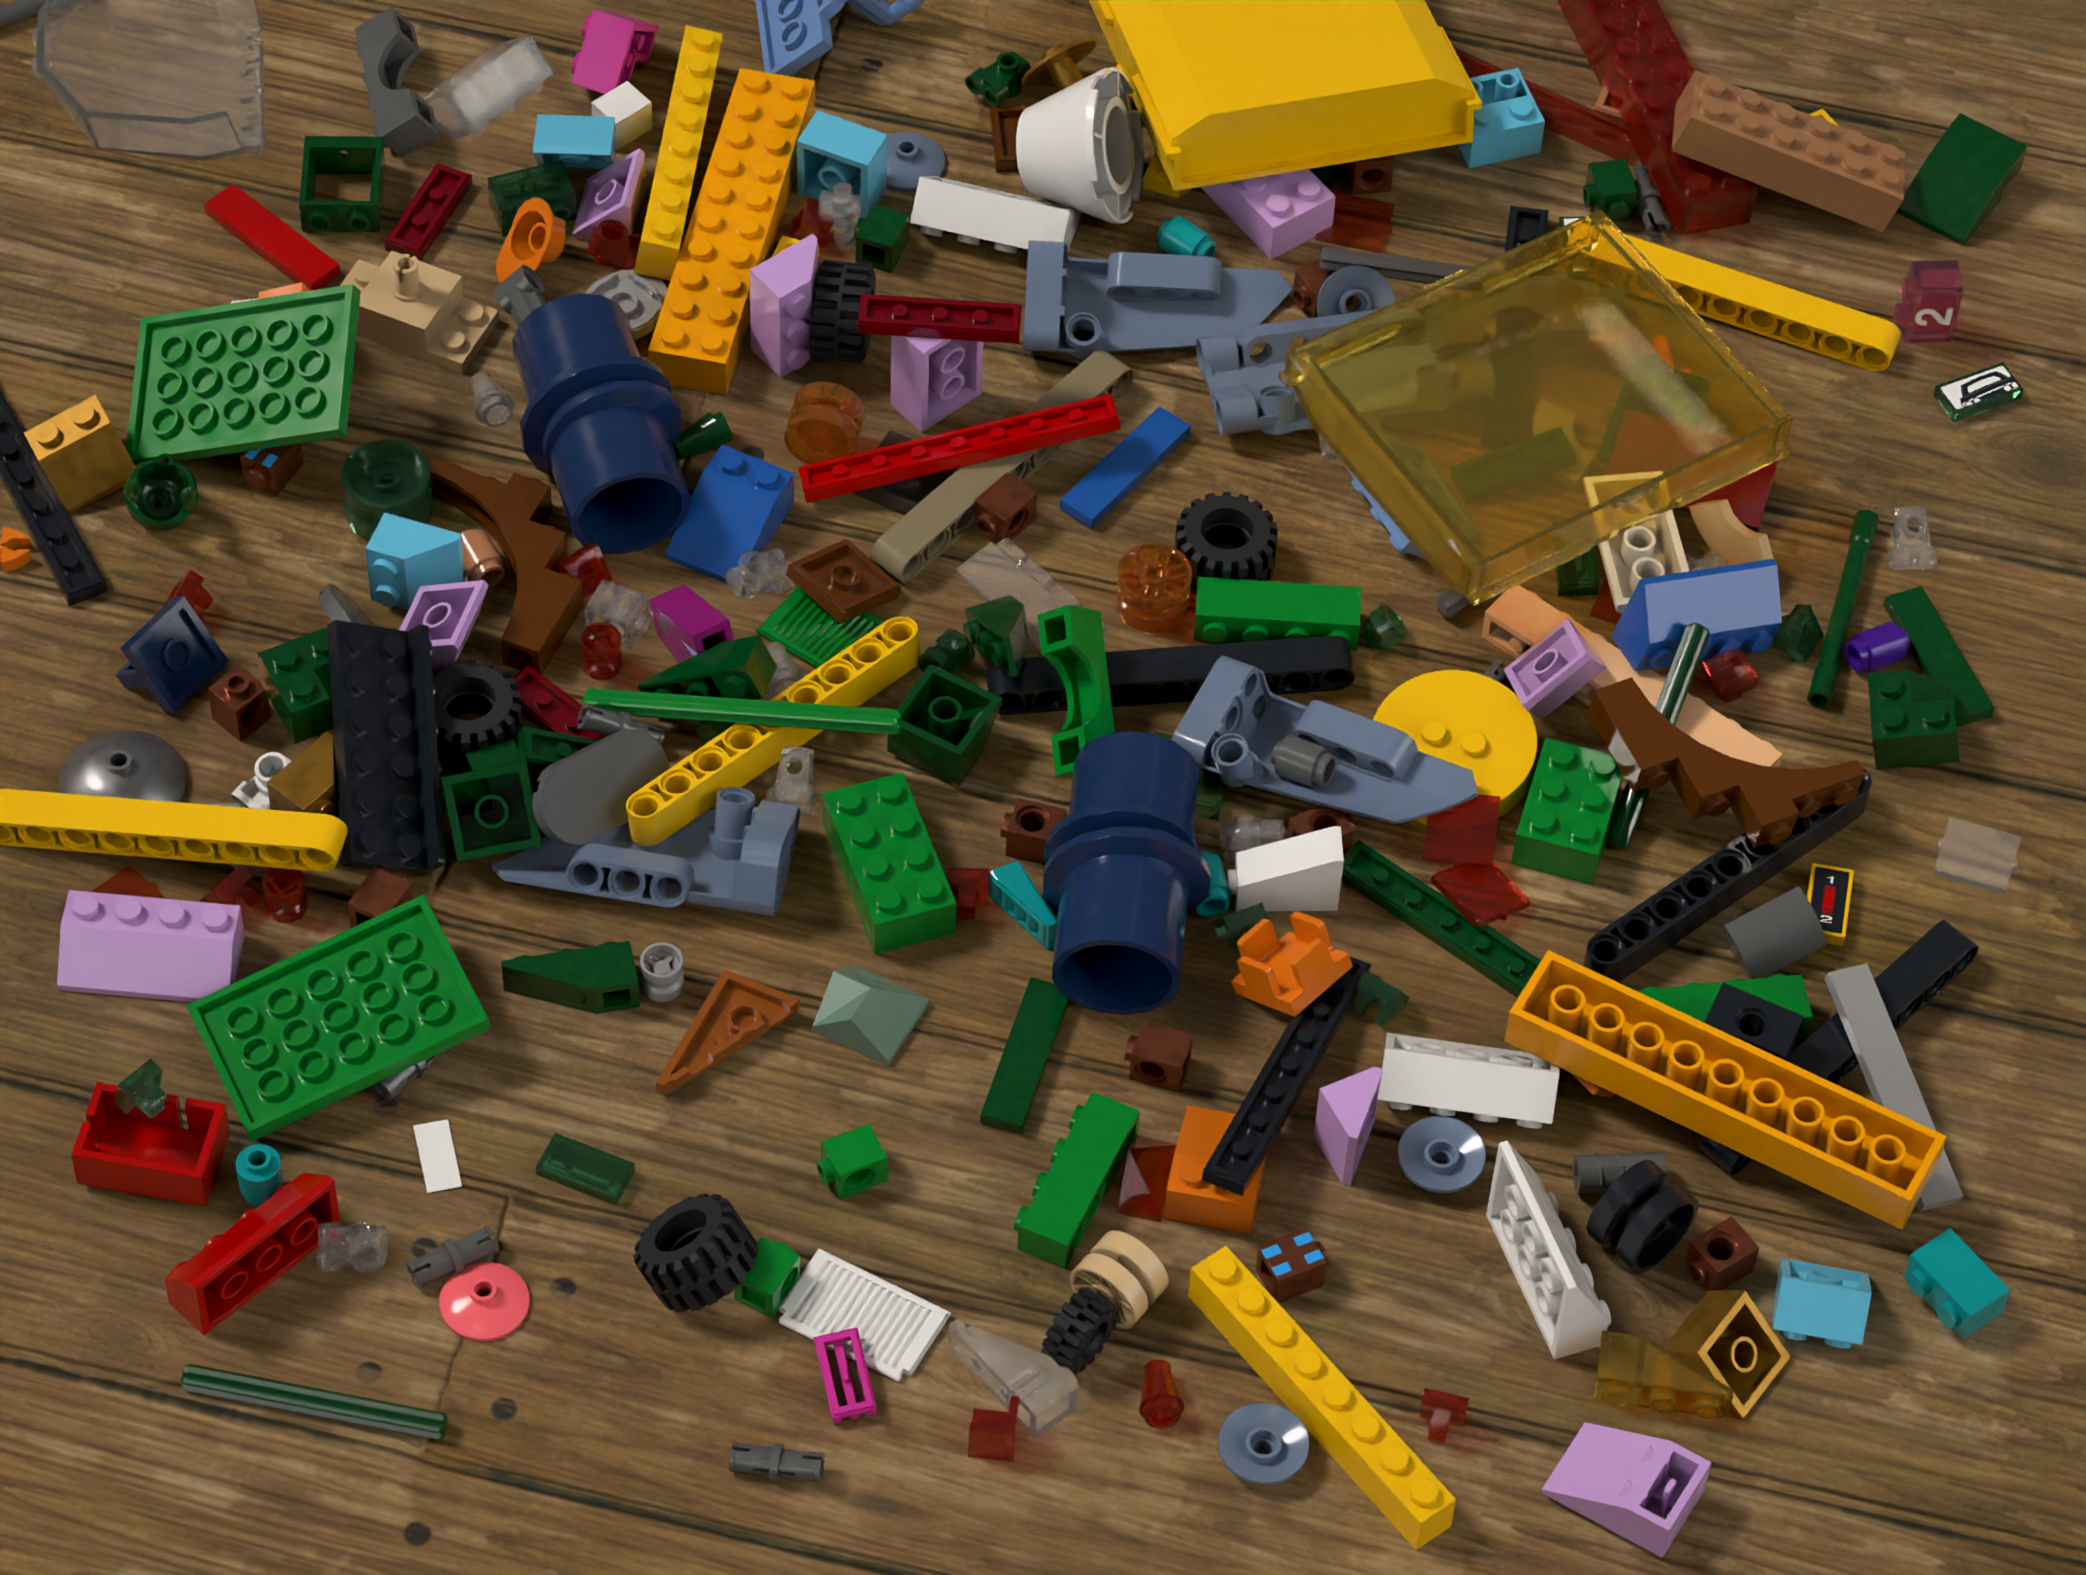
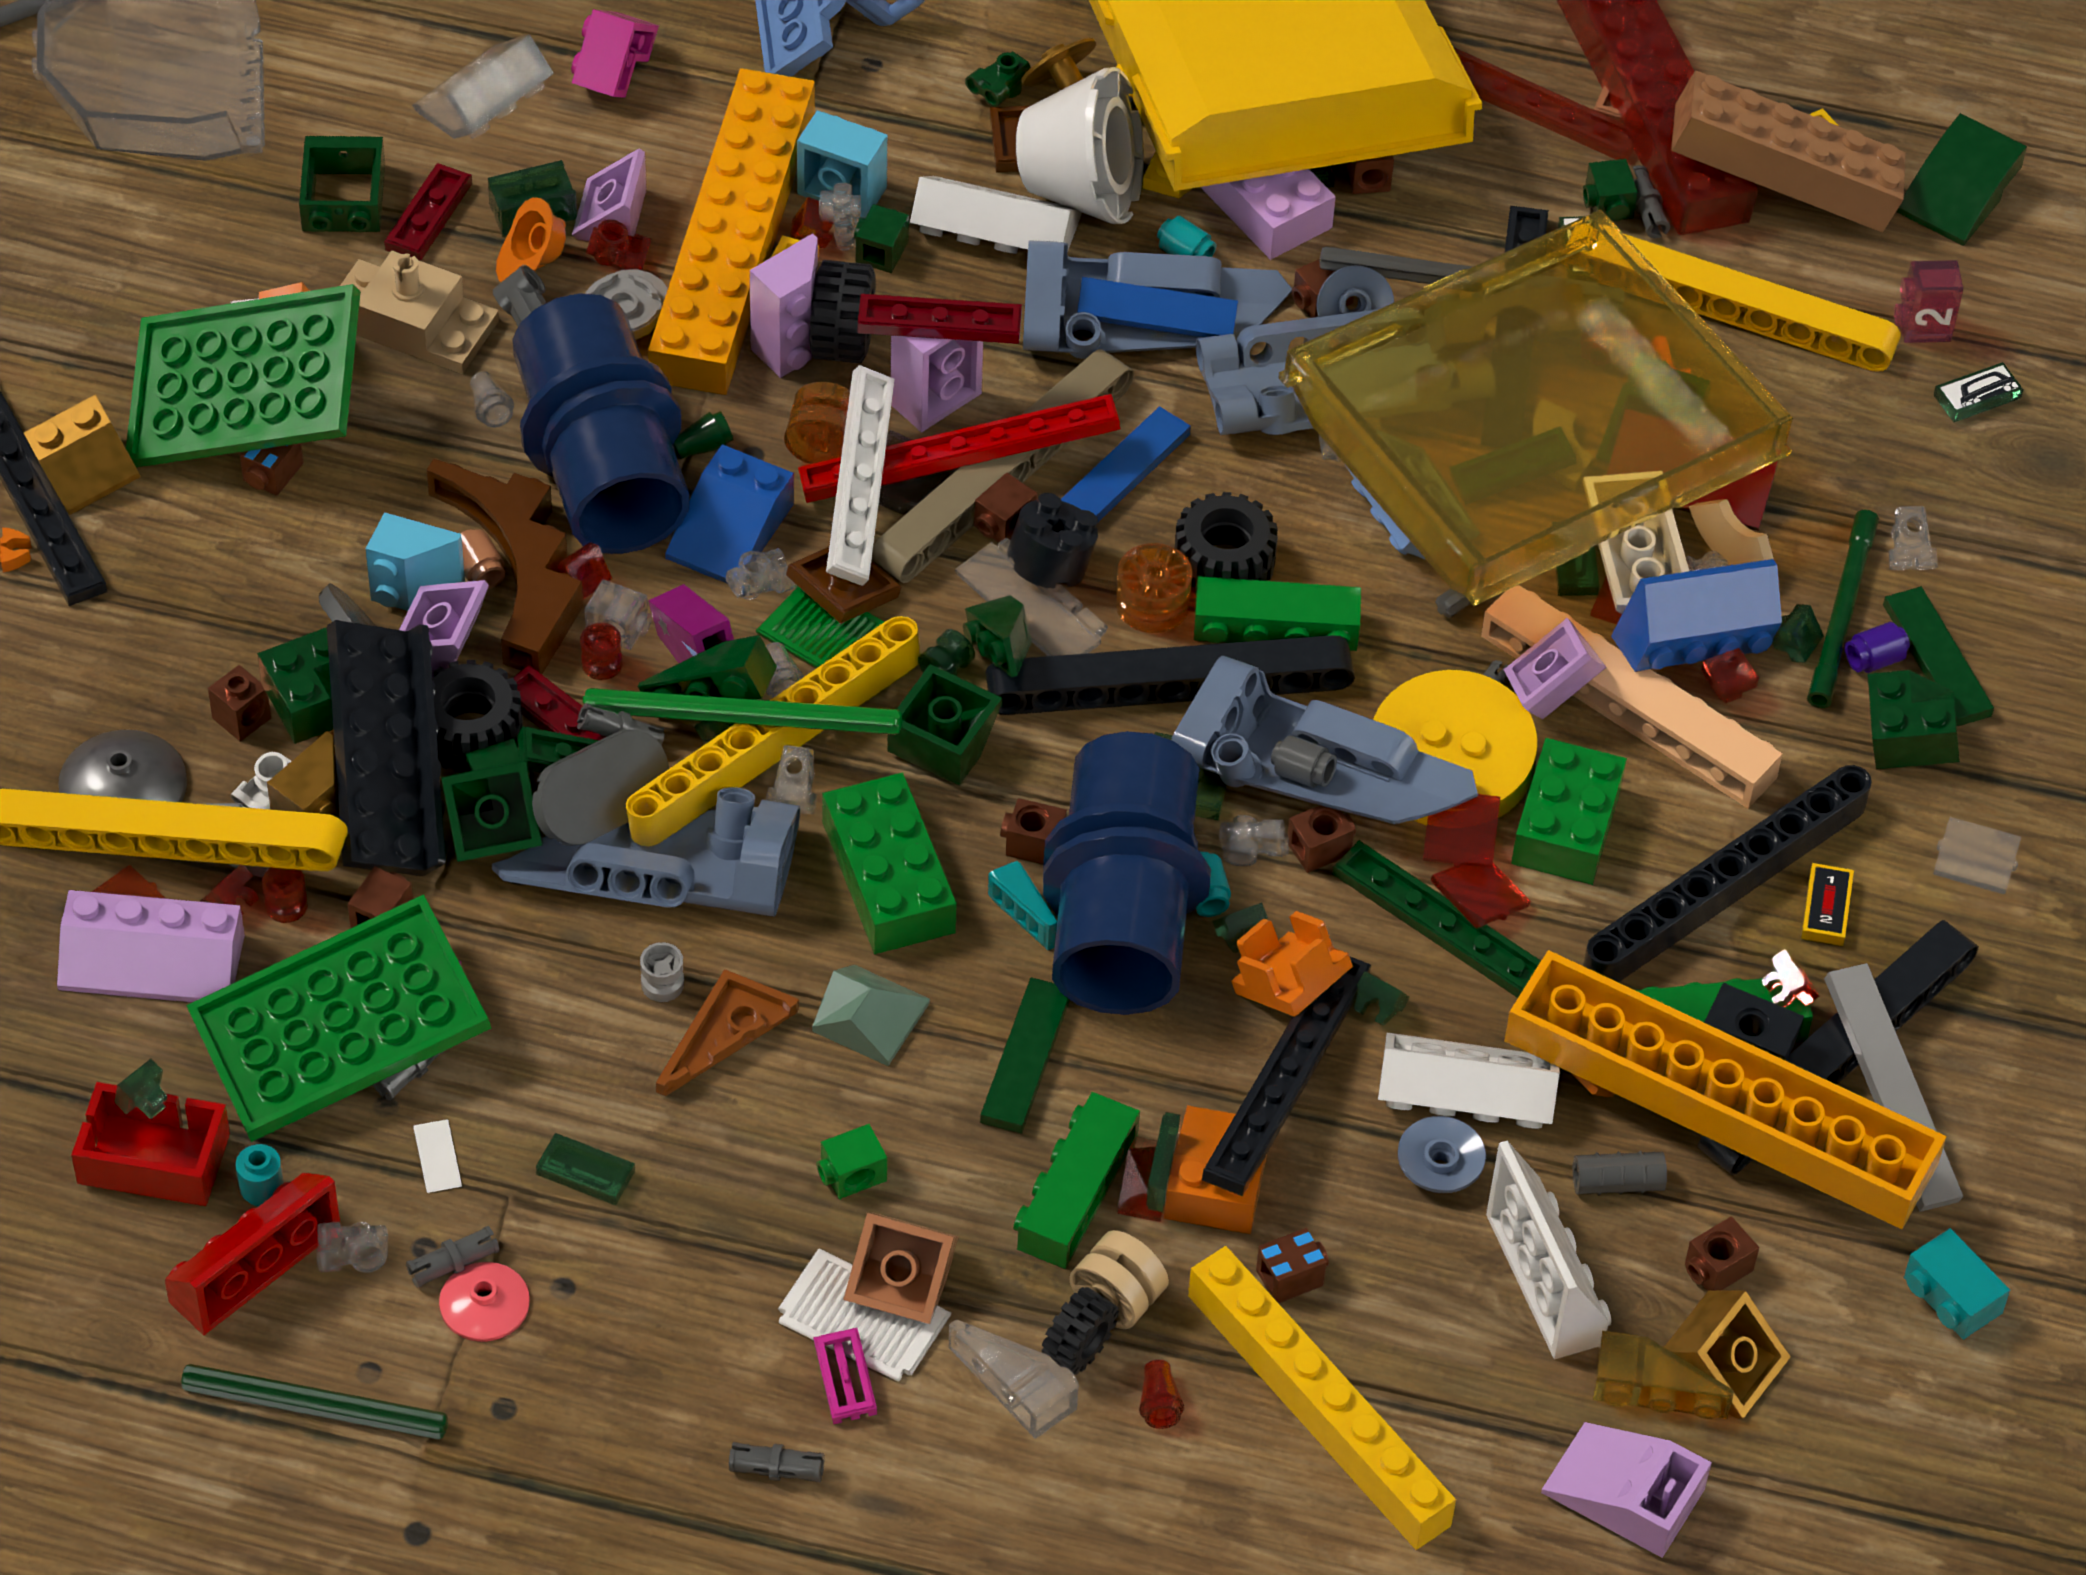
(164, 486): dark green hair -> none
(171, 656): dark blue bracket -> none
(191, 588): clear red tile -> none
(271, 238): red tile -> none
(386, 50): dark grey arch -> none
(387, 479): clear green wheel -> none
(575, 140): medium azure slope -> none
(583, 978): dark green slope -> none
(630, 110): white brick -> none
(678, 153): yellow brick -> none
(695, 1252): black tyre -> none
(770, 1279): green brick -> none
(860, 475): none -> white tile
(900, 1267): none -> nougat slope
(911, 157): sand blue dish -> none
(969, 889): clear red tile -> none
(994, 1433): clear red panel -> none
(1052, 542): none -> black brick
(1076, 648): green arch -> none
(1157, 308): none -> blue tile
(1159, 1055): copper brick -> none
(1162, 1161): none -> clear green tile
(1267, 1428): sand blue dish -> none
(1290, 873): white slope -> none
(1346, 1120): lavender slope -> none
(1358, 223): clear red piece -> none
(1387, 625): clear green tile -> none
(1442, 1410): clear red tile -> none
(1507, 123): medium azure slope -> none
(1642, 1216): black wheel -> none
(1670, 706): dark green axle -> none
(1708, 781): reddish brown arch -> none
(1775, 934): dark grey brick -> none
(1793, 980): none -> tile
(1821, 1303): medium azure slope -> none

